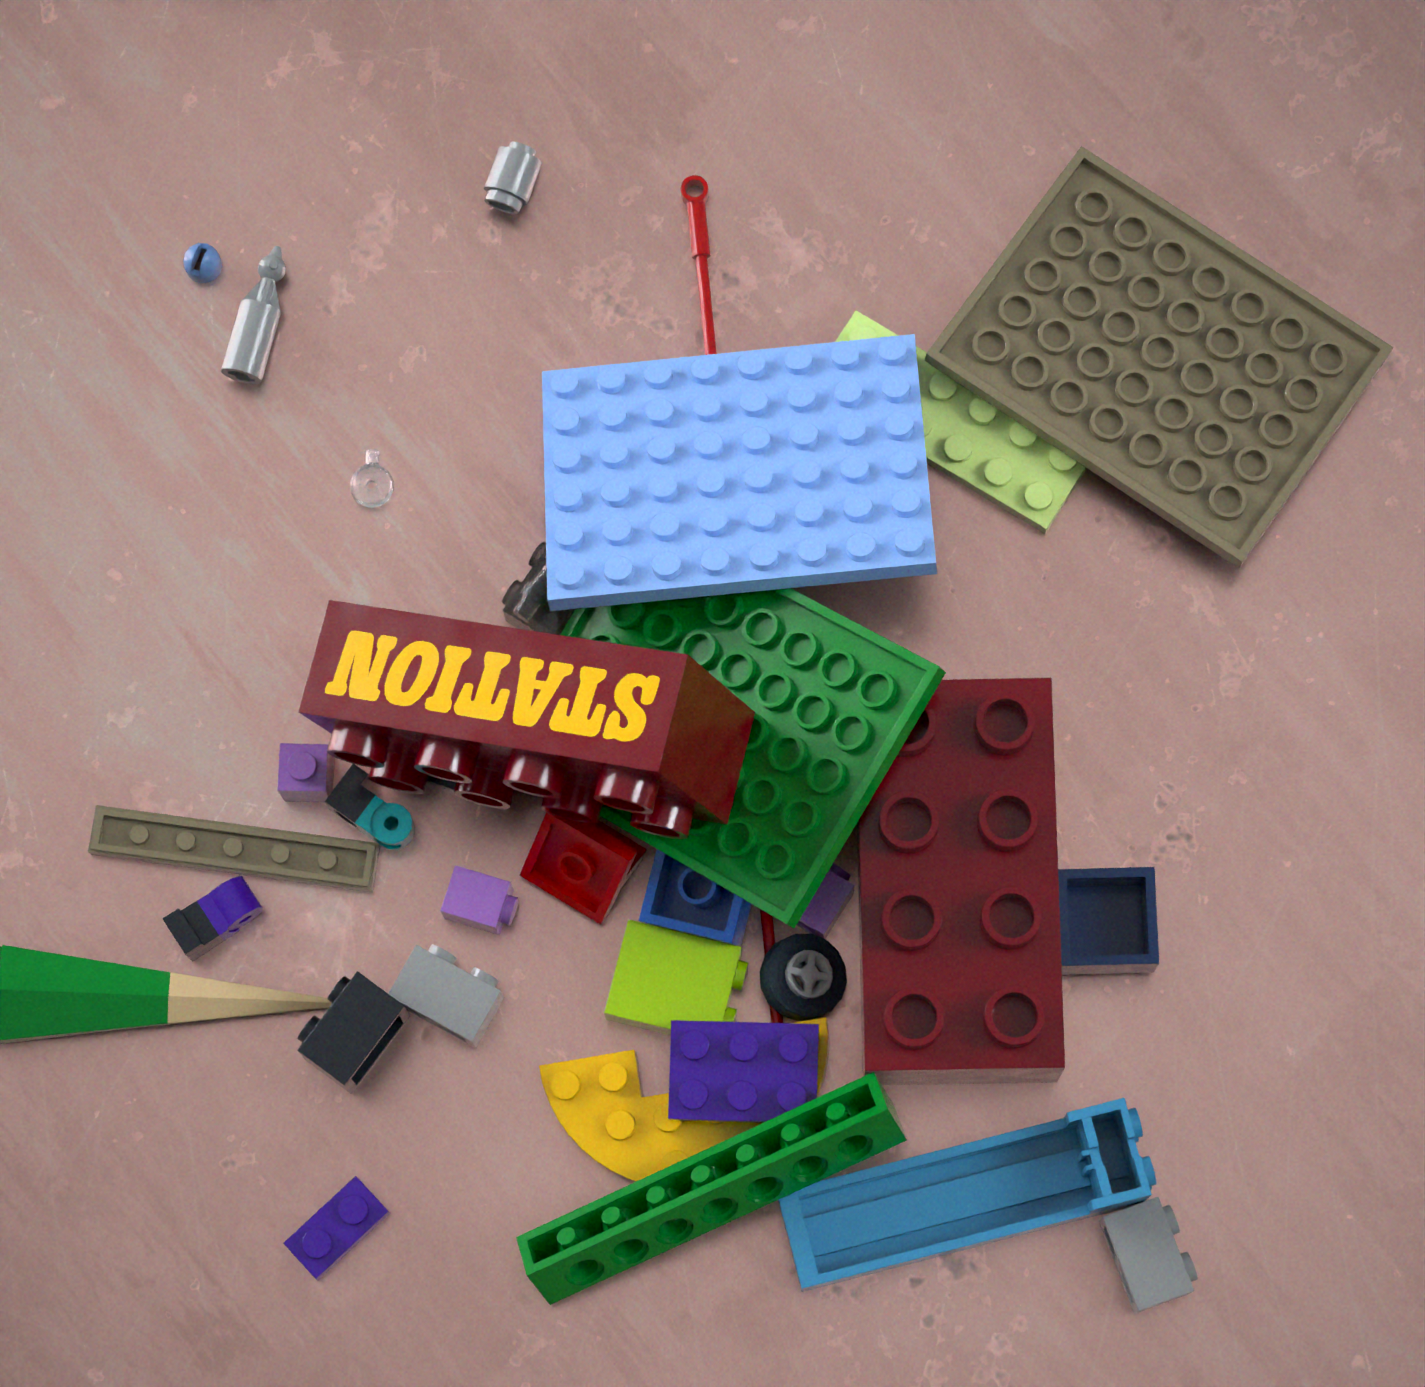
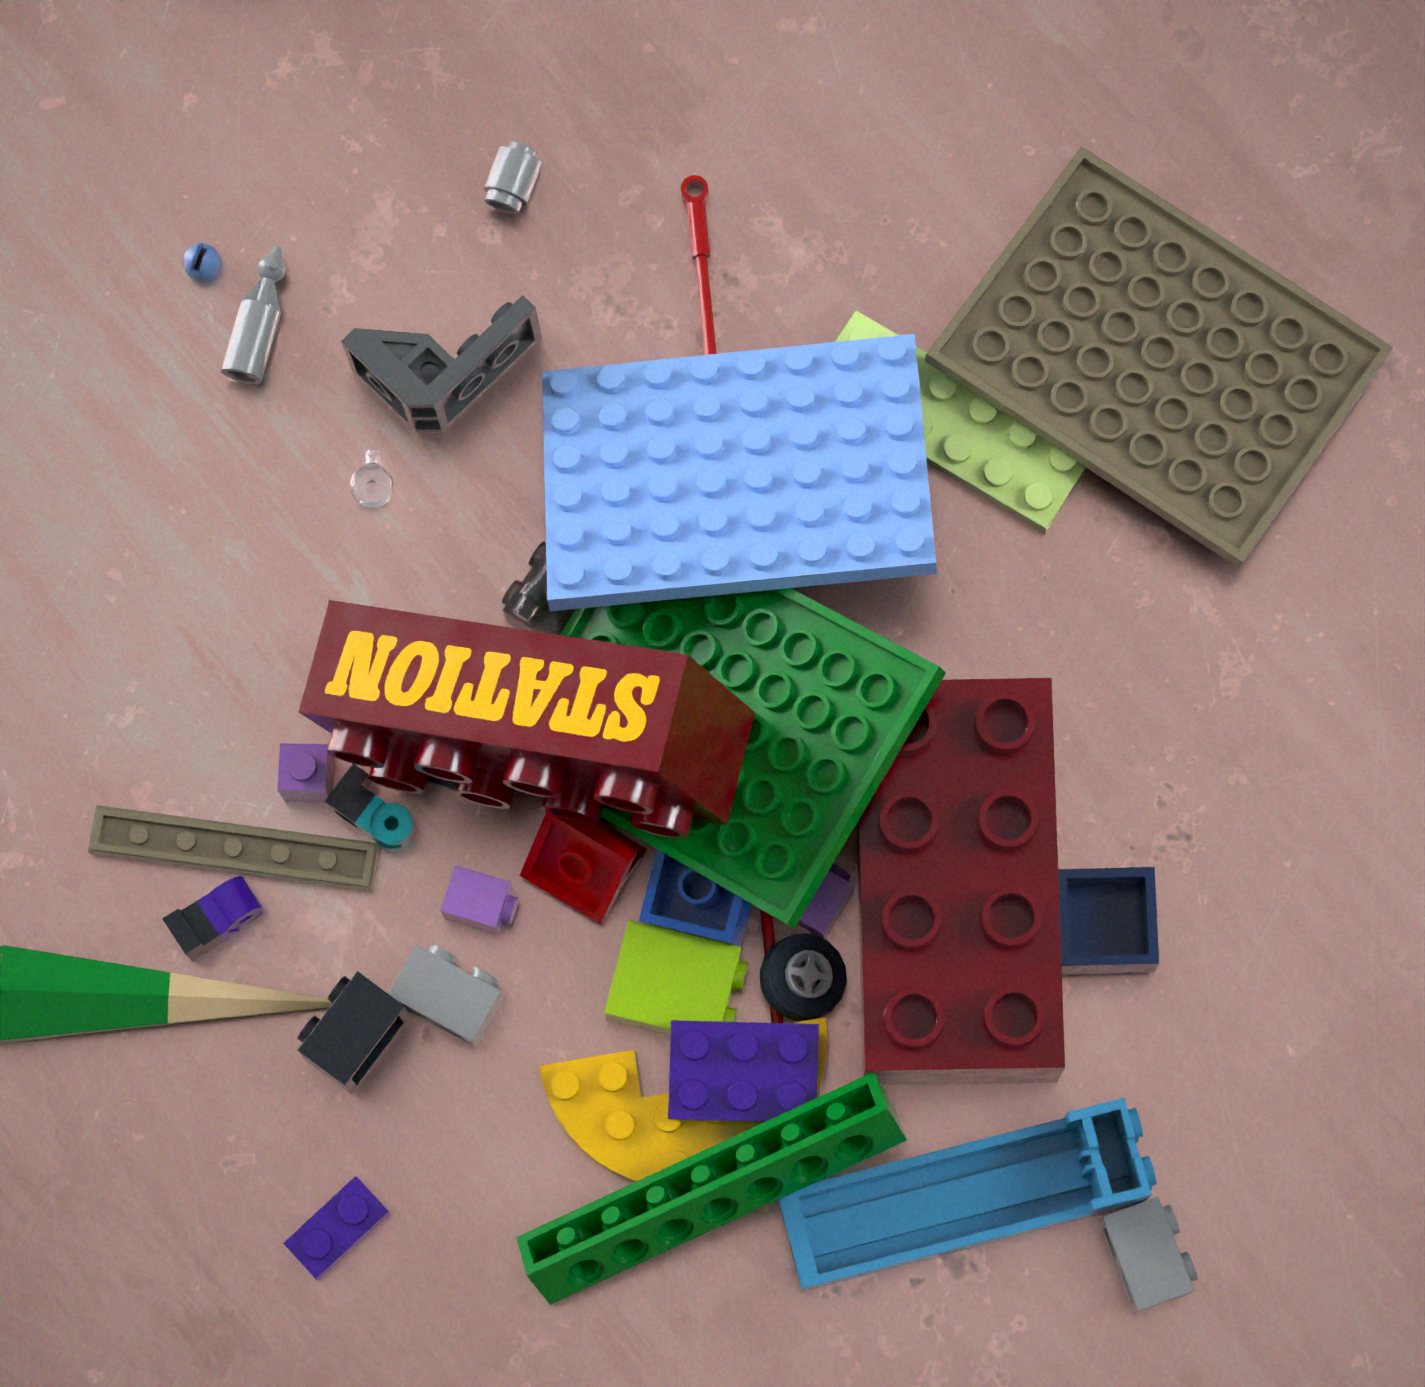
(425, 381): none -> dark grey bracket

